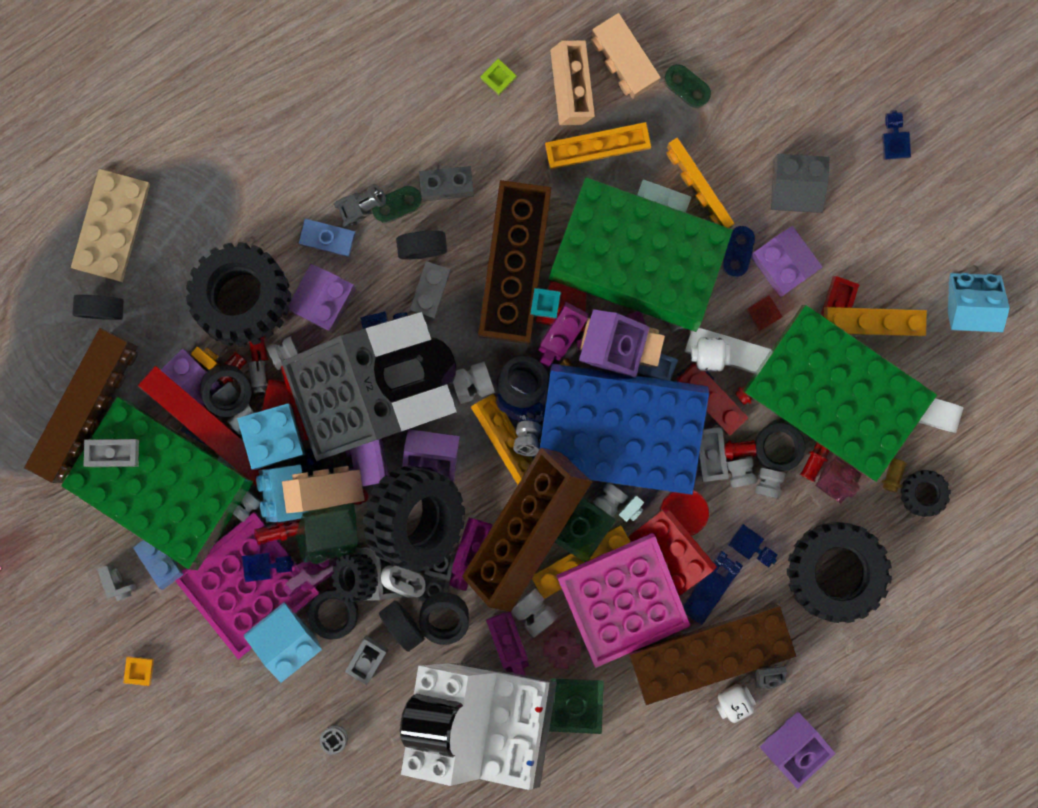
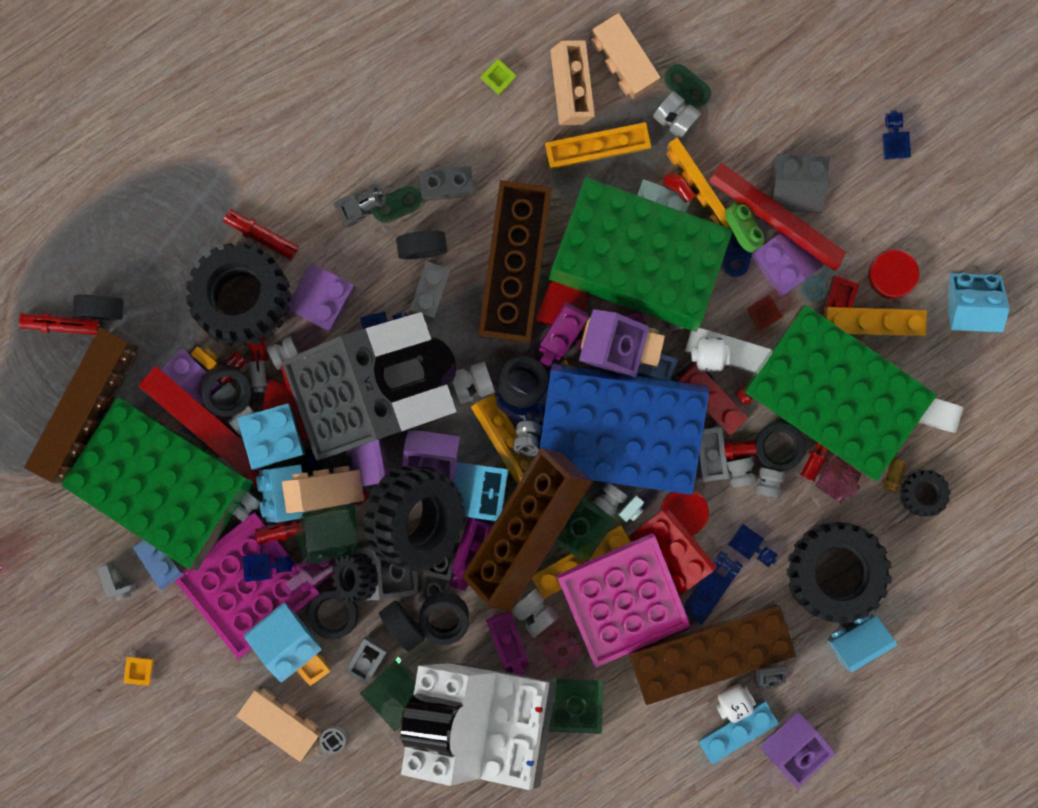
(58, 324): none -> red pin
(110, 225): tan plate -> none
(111, 453): light grey plate -> none
(257, 232): none -> red pin
(279, 723): none -> light nougat brick
(314, 669): none -> light orange plate
(327, 237): medium blue plate -> none
(390, 692): none -> clear green slope
(402, 586): white beam -> none
(481, 490): none -> medium azure slope
(545, 303): teal tile -> none
(678, 124): none -> light grey wheel
(678, 184): none -> red arm
(735, 735): none -> medium azure plate
(744, 227): none -> bright green plate
(778, 216): none -> red tile
(819, 288): none -> clear light blue cone
(861, 642): none -> medium azure slope
(893, 274): none -> red head

